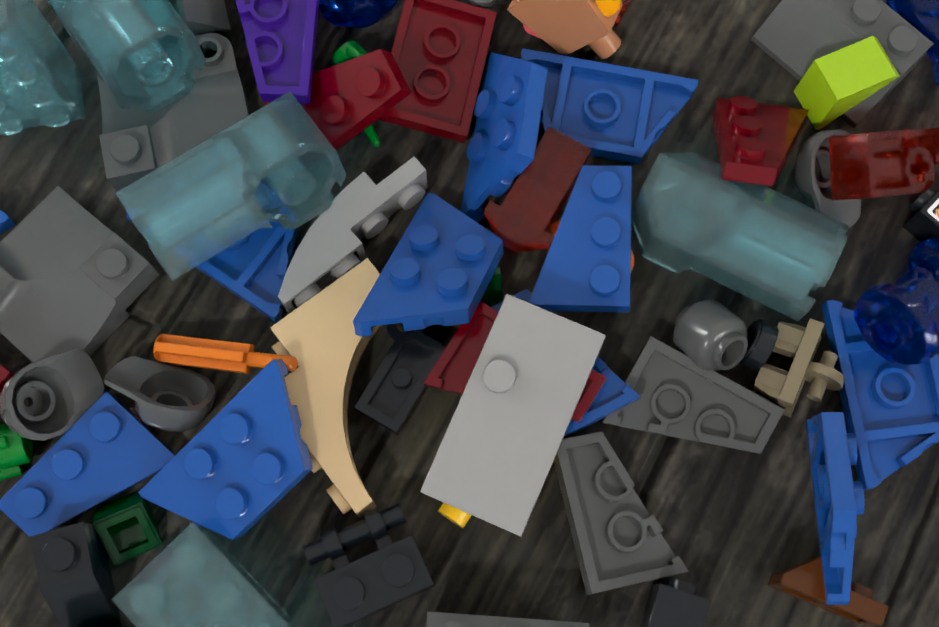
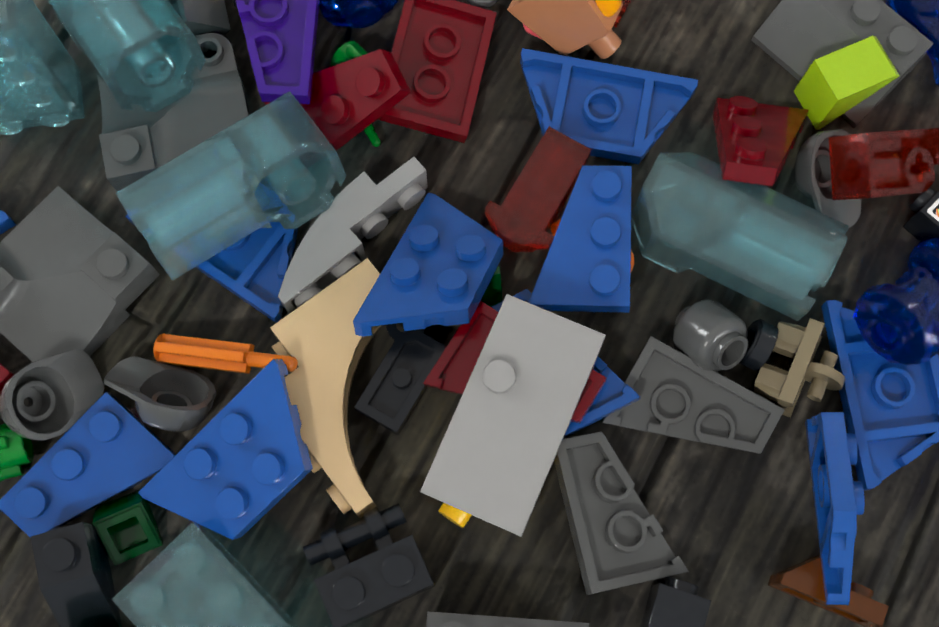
(504, 128): blue wing -> none

